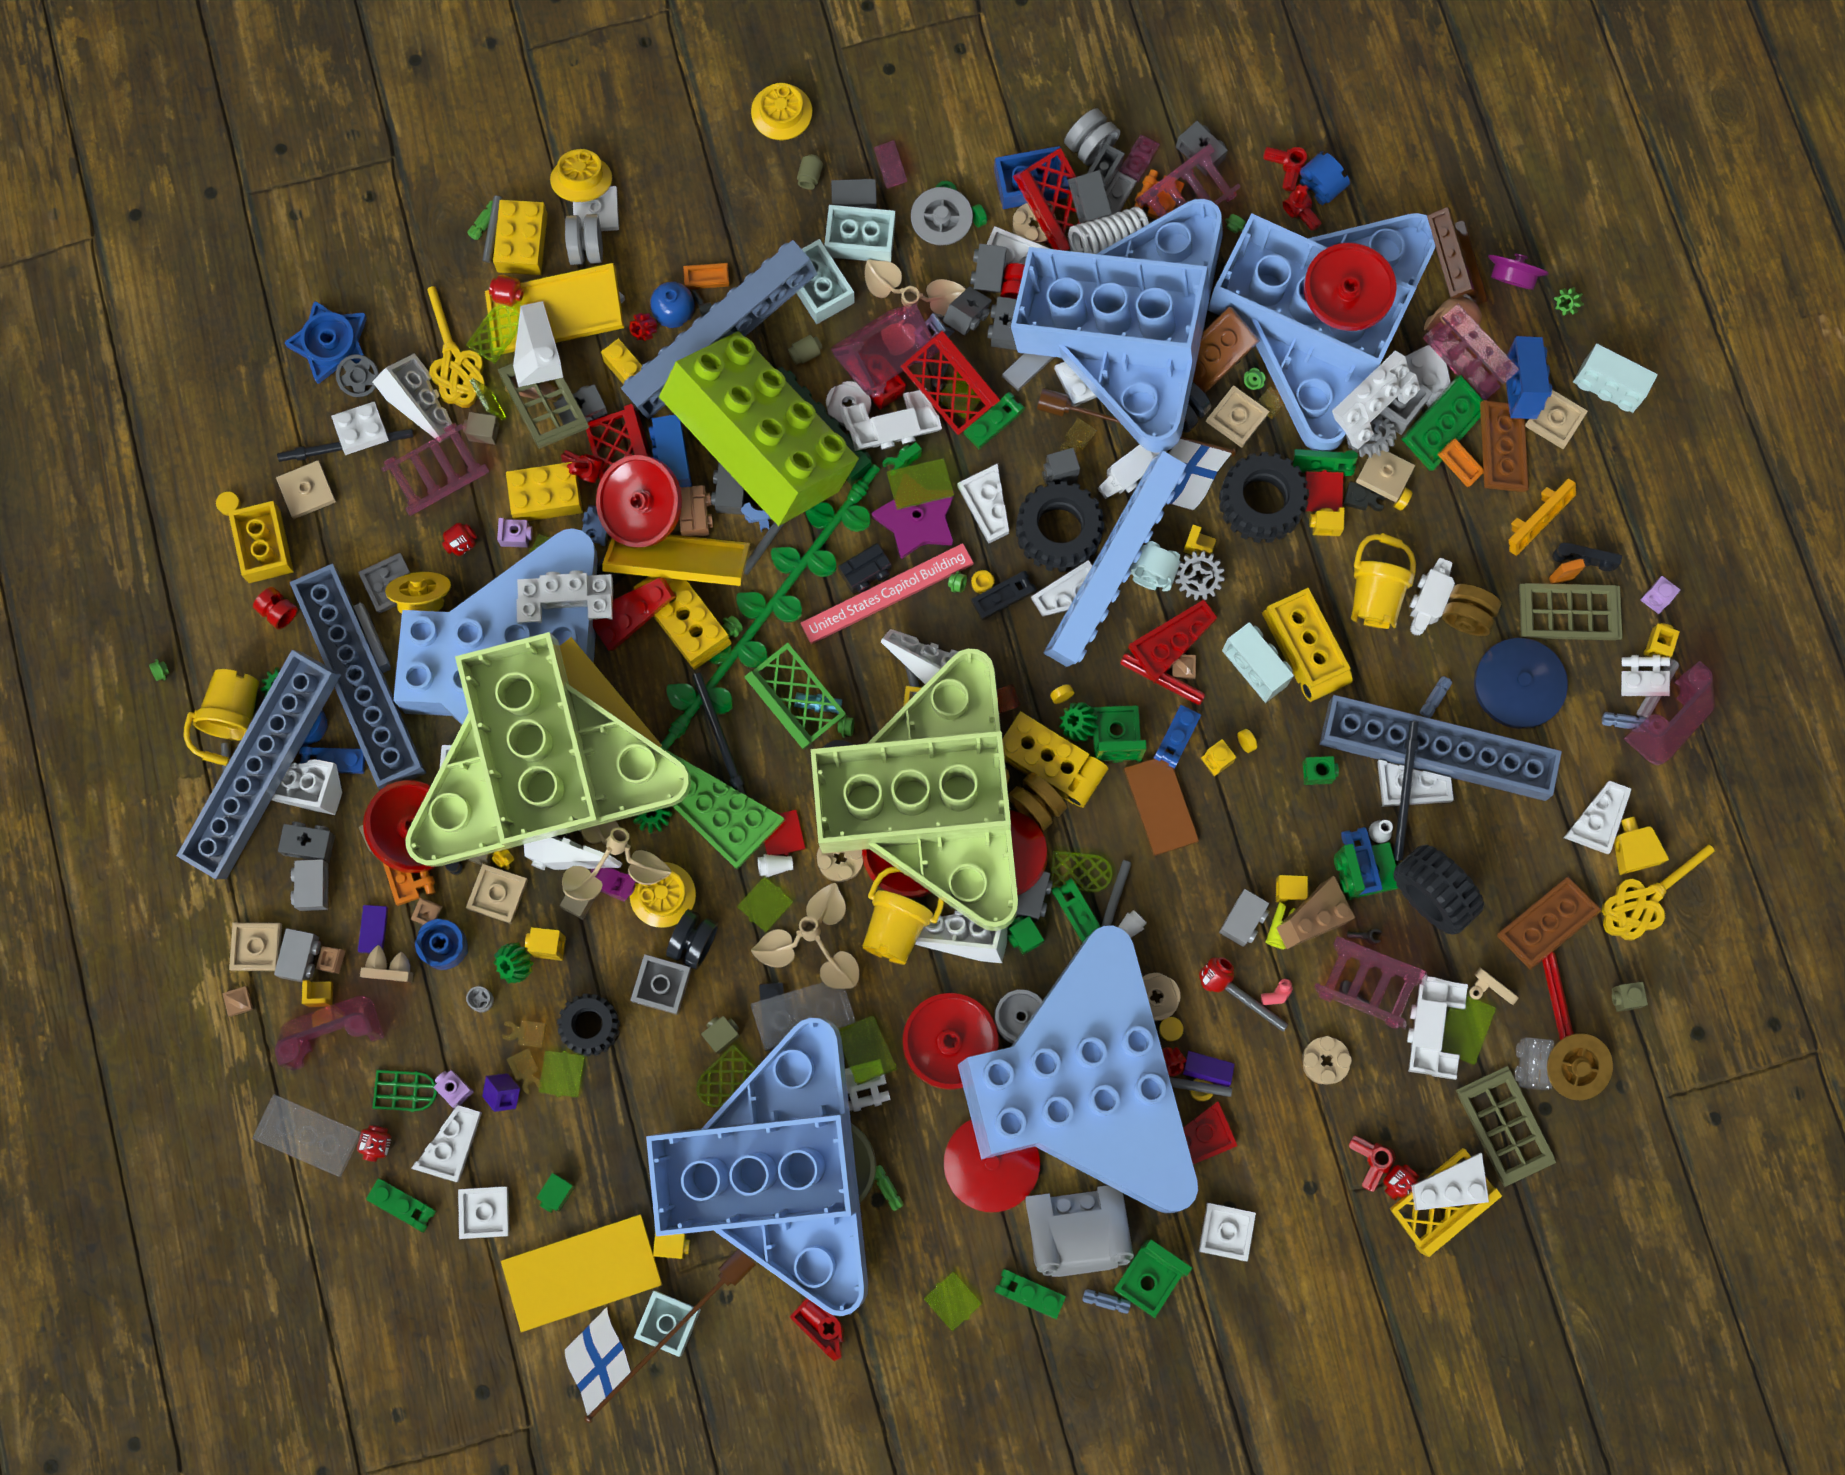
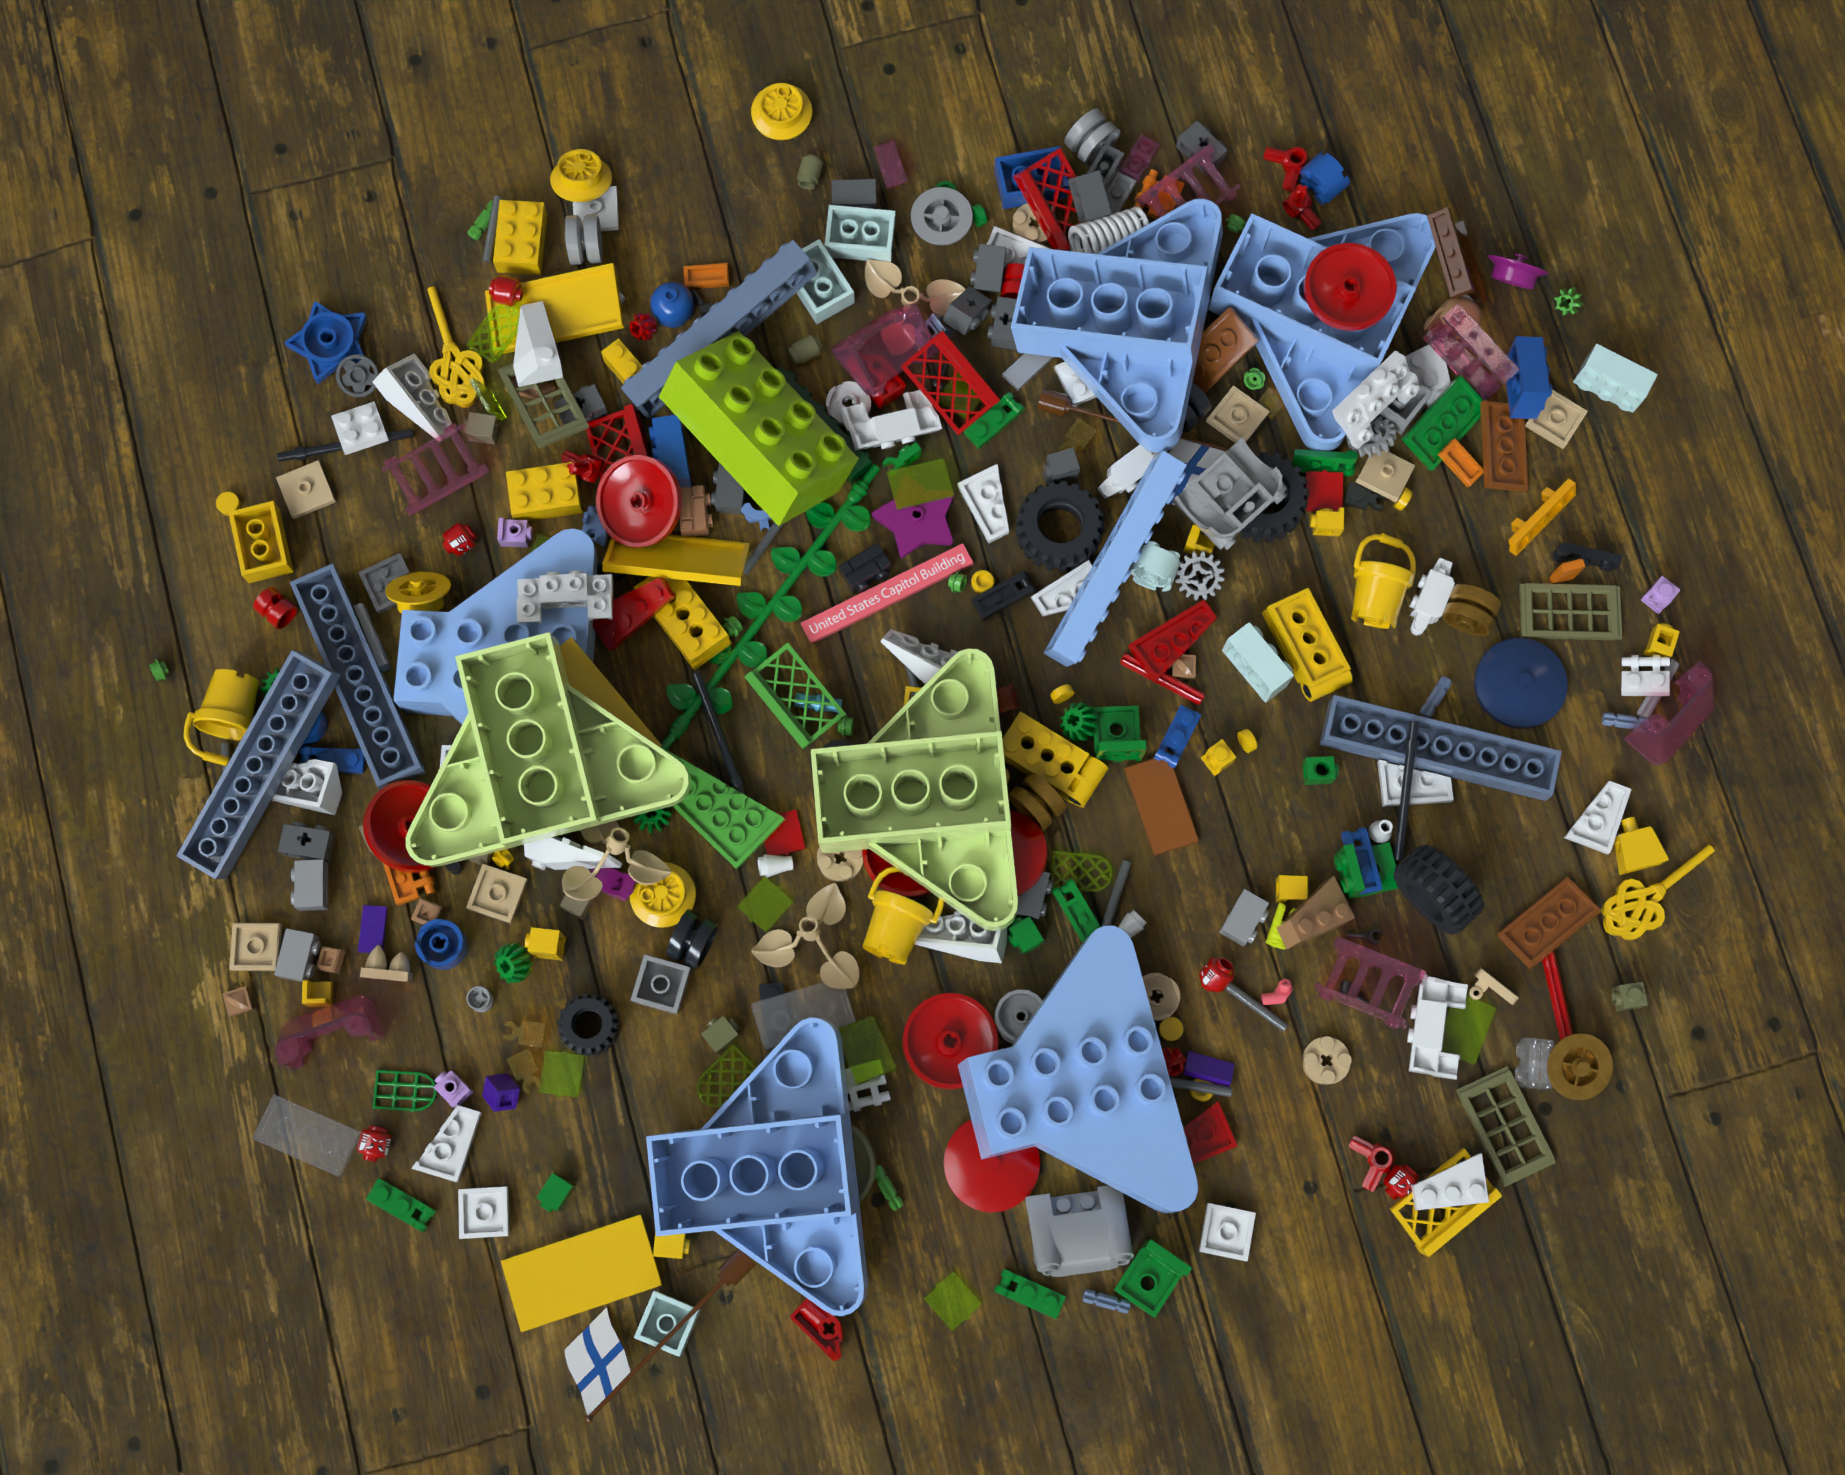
(1231, 494): none -> light grey piece

